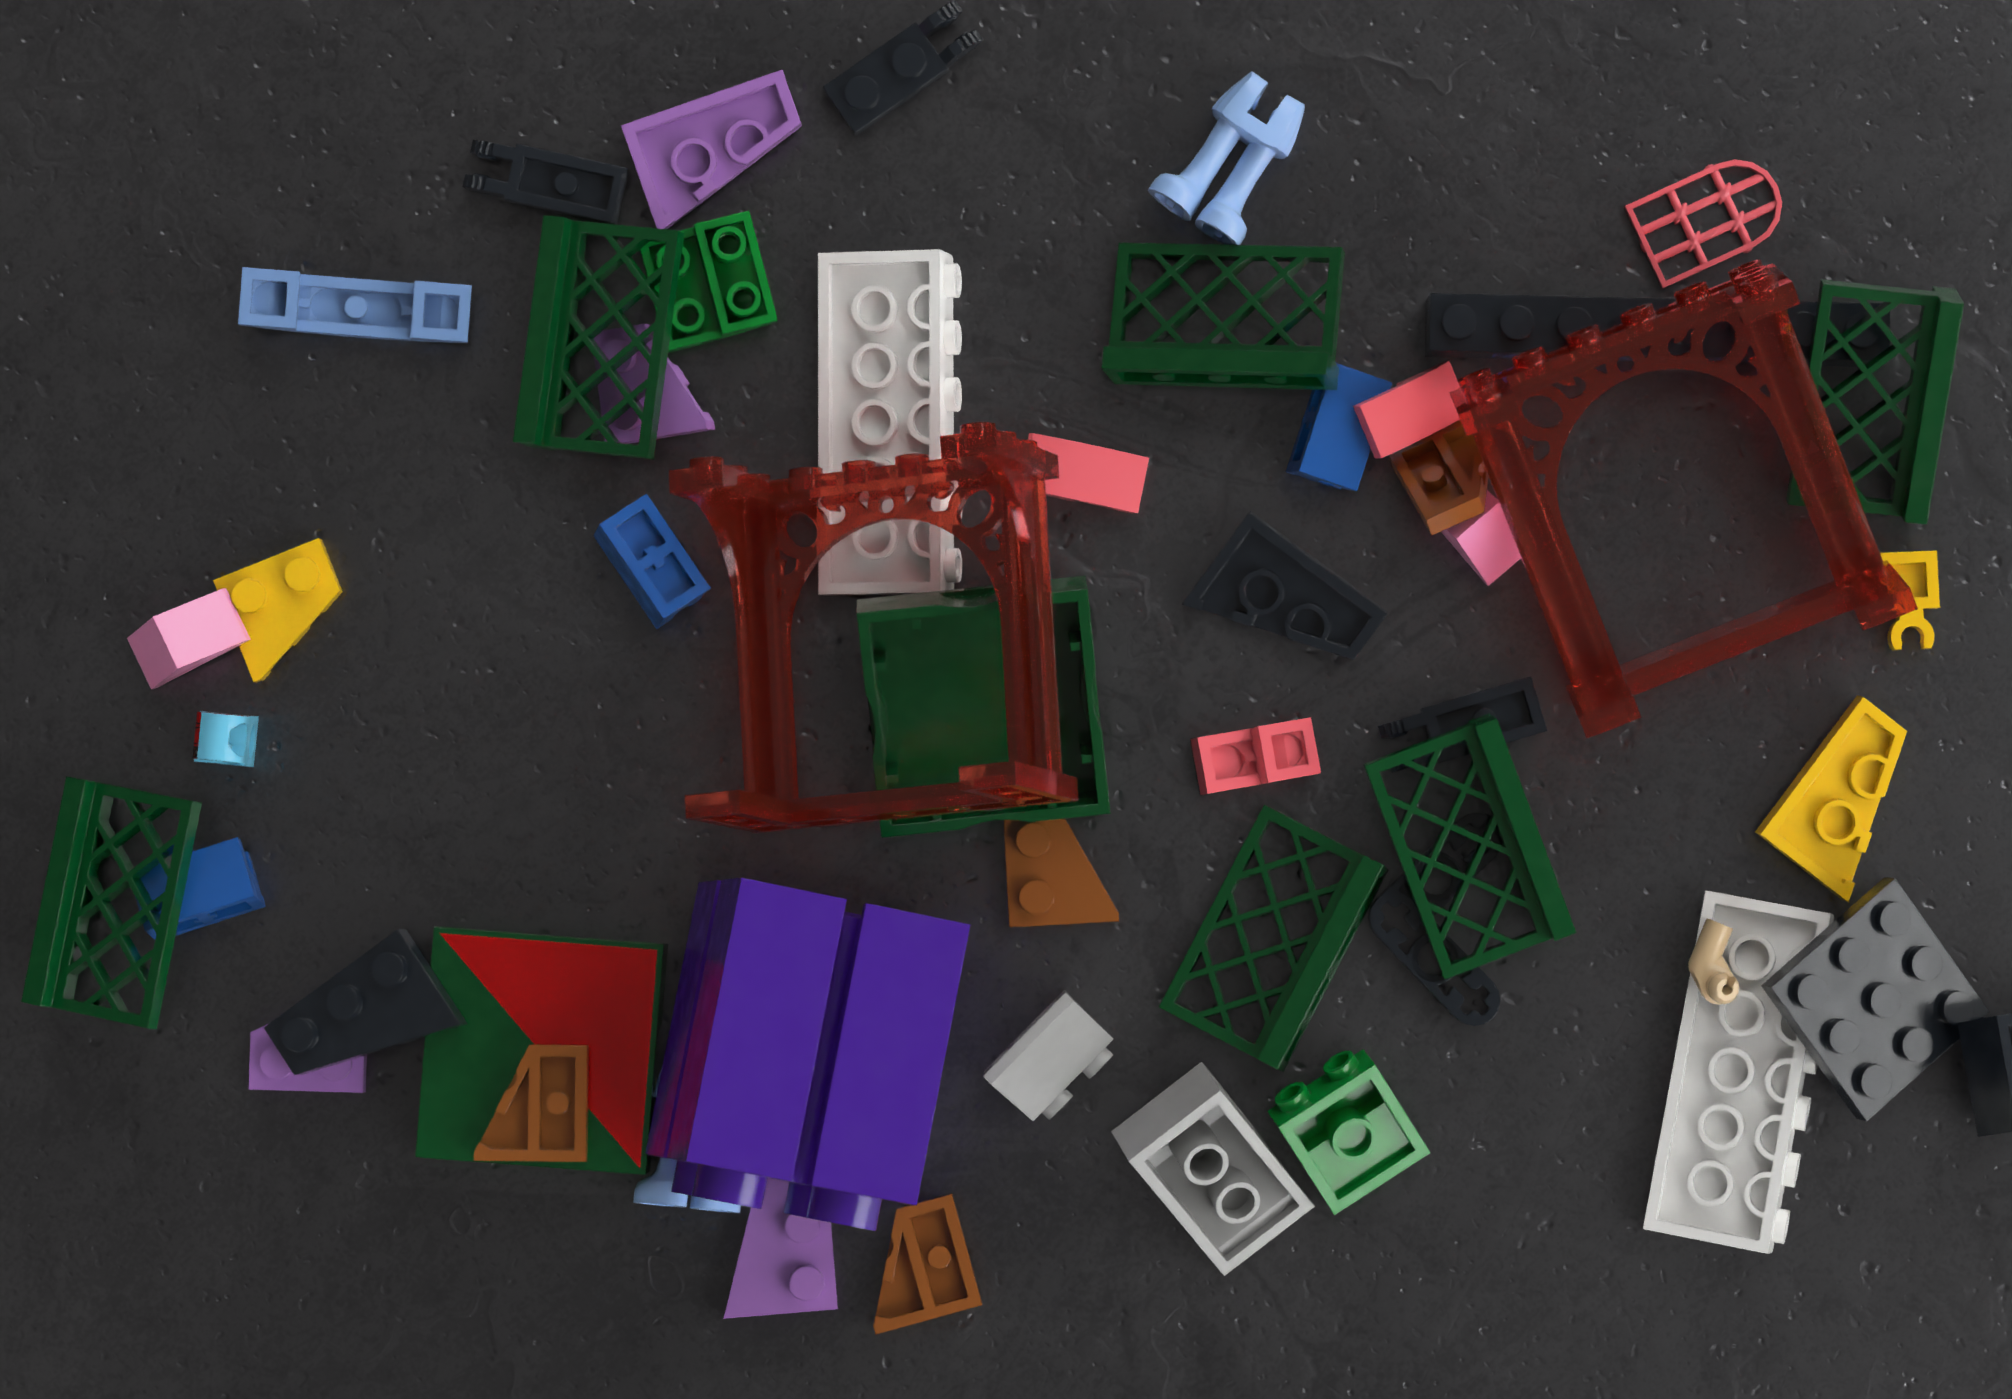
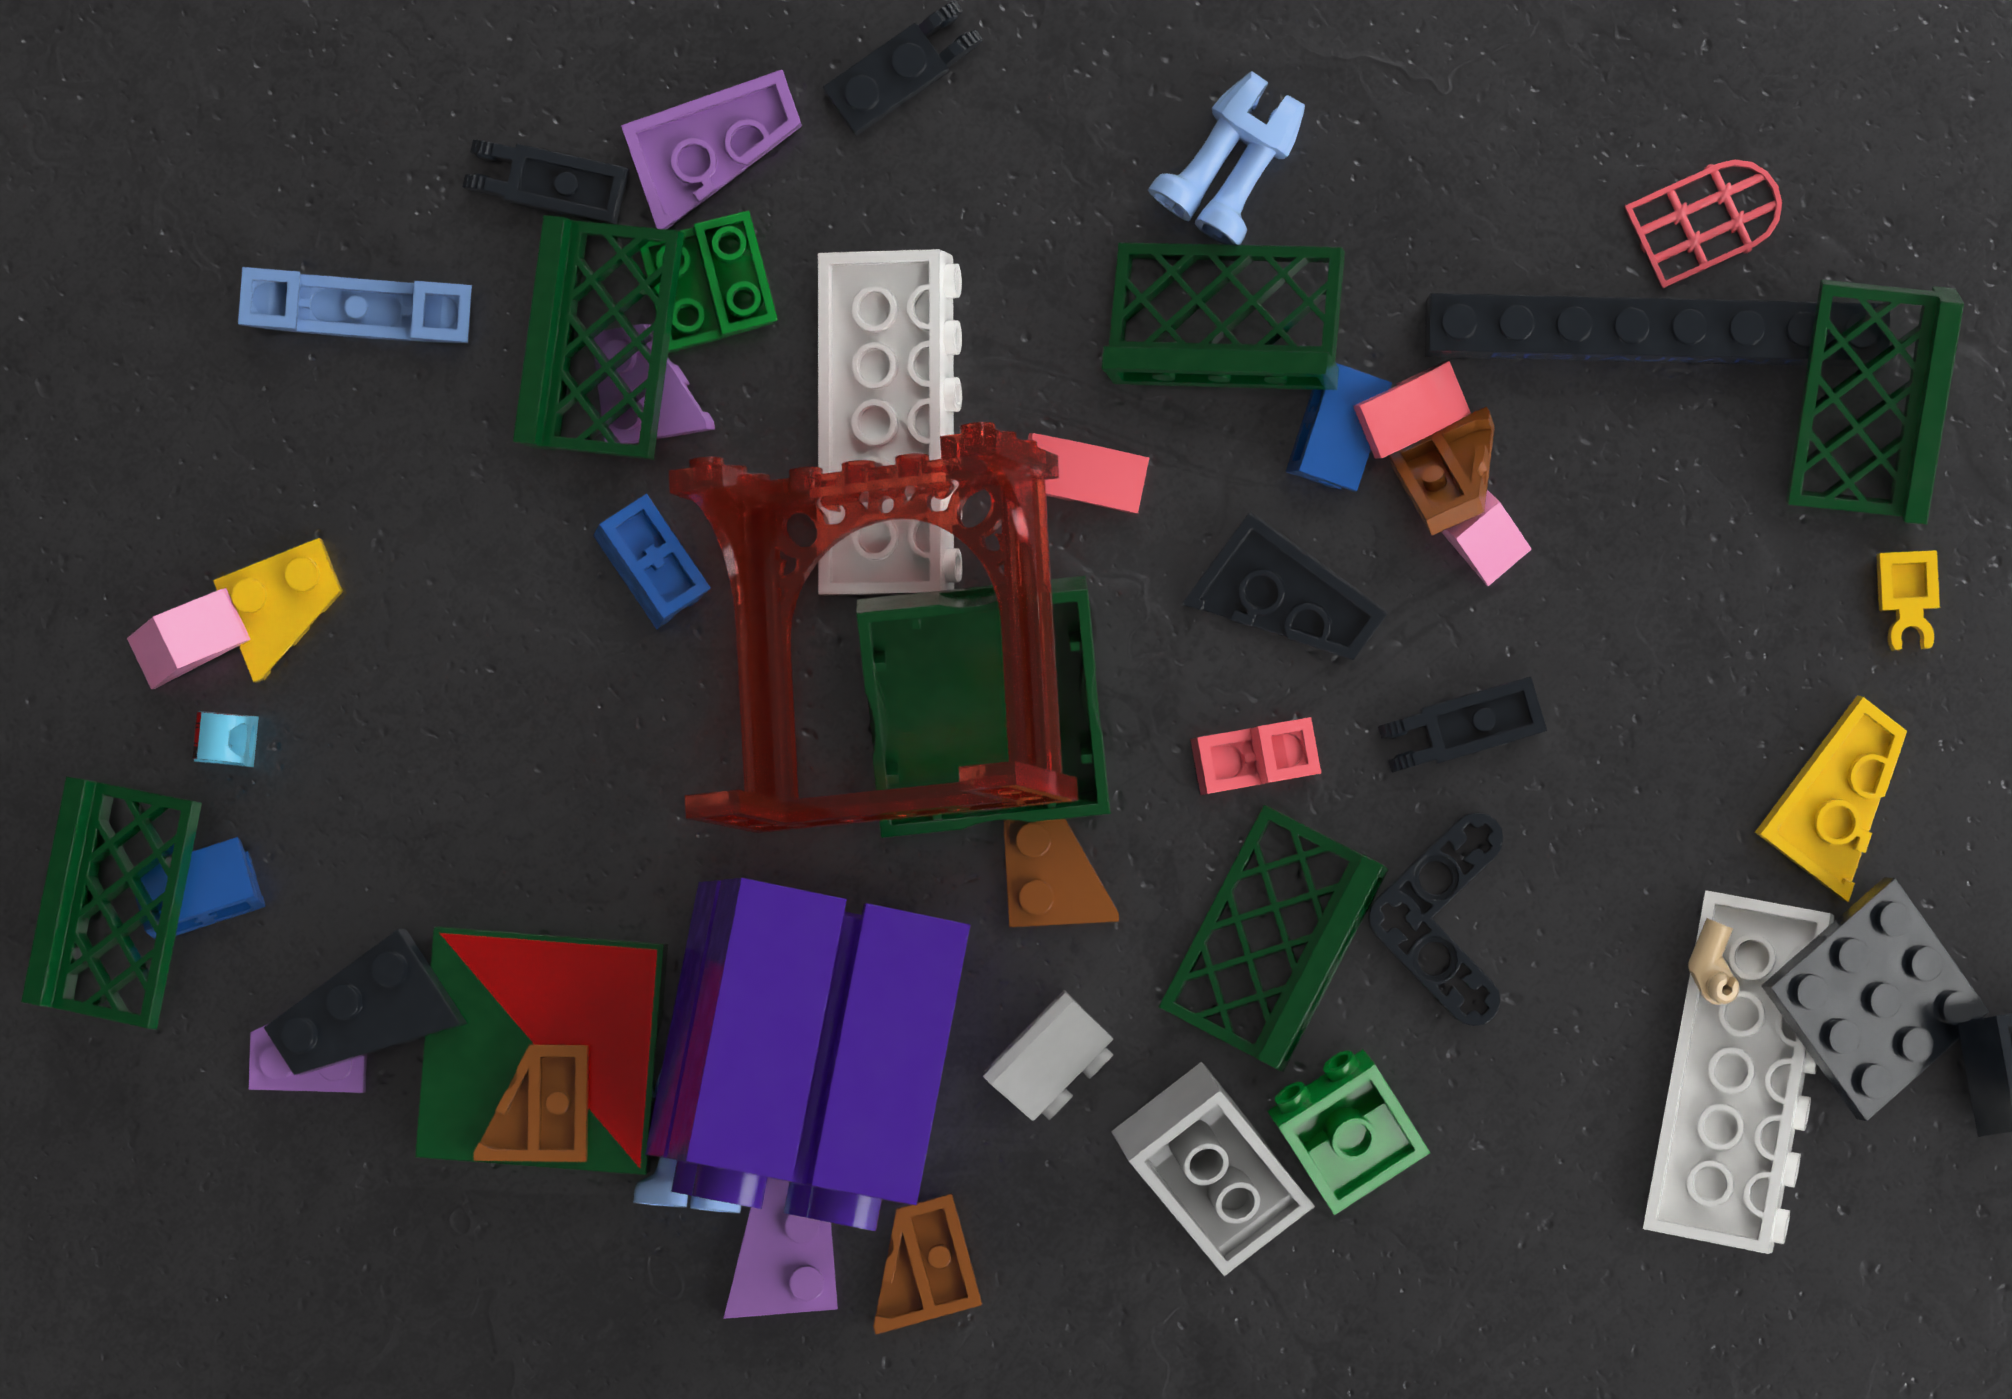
(1517, 831): dark green fence -> none
(1757, 309): clear red arch -> none

